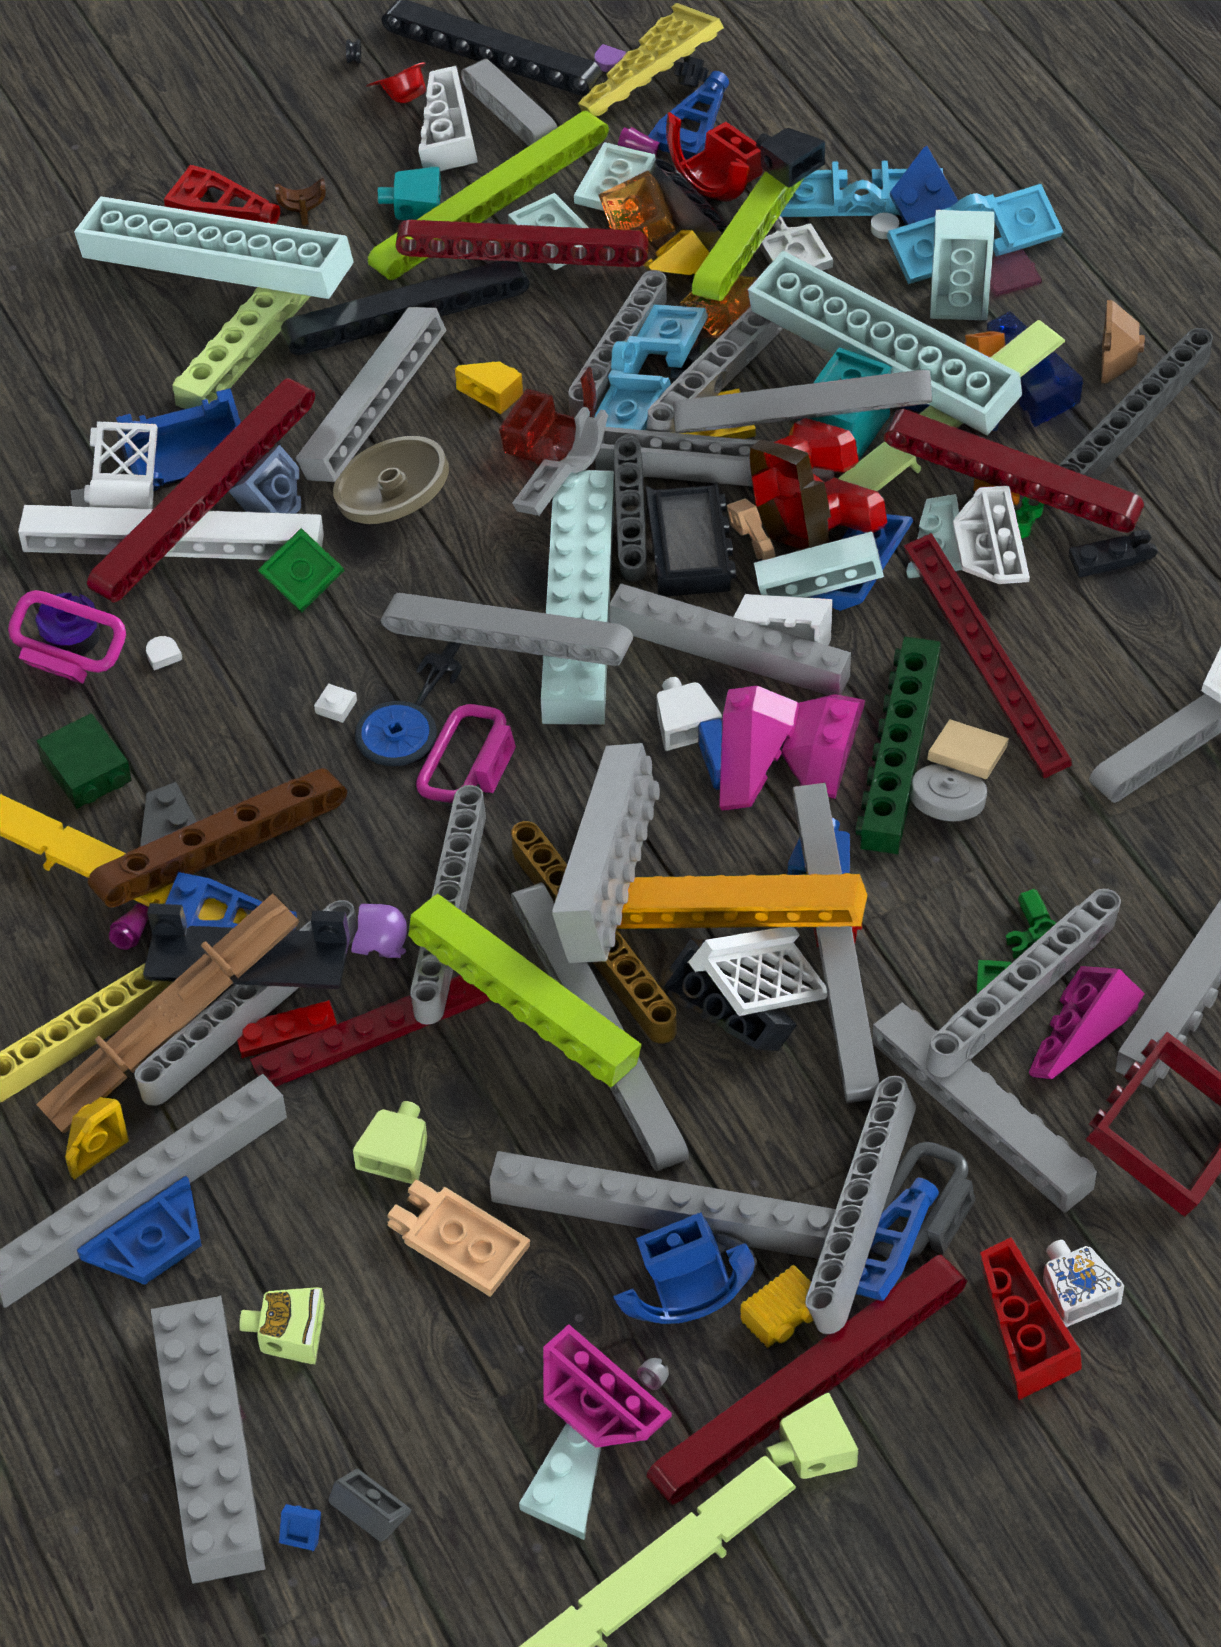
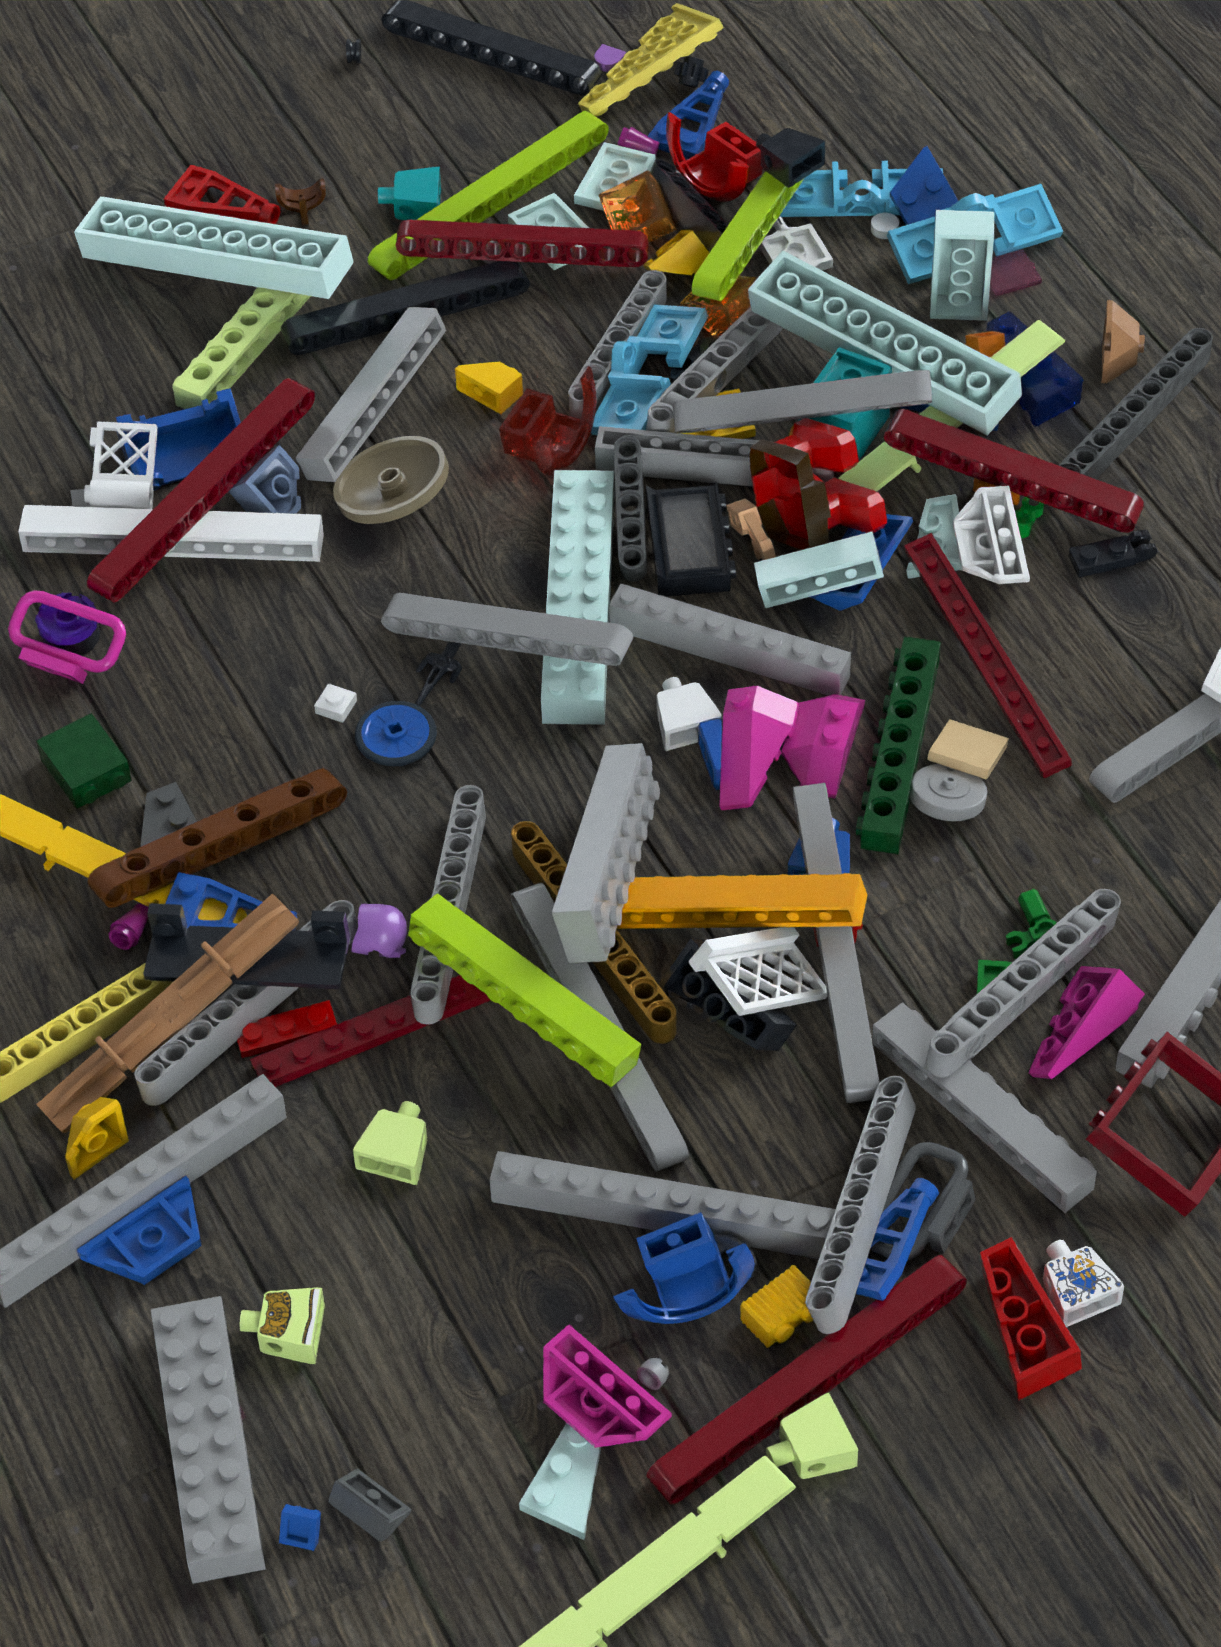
(162, 652): white tile -> none
(301, 570): green tile -> none
(405, 85): red piece -> none
(446, 127): white wedge -> none
(459, 1236): light nougat tile -> none
(489, 762): dark pink bar -> none
(507, 101): light grey beam -> none
(552, 474): light grey piece -> none
(792, 615): white wedge -> none

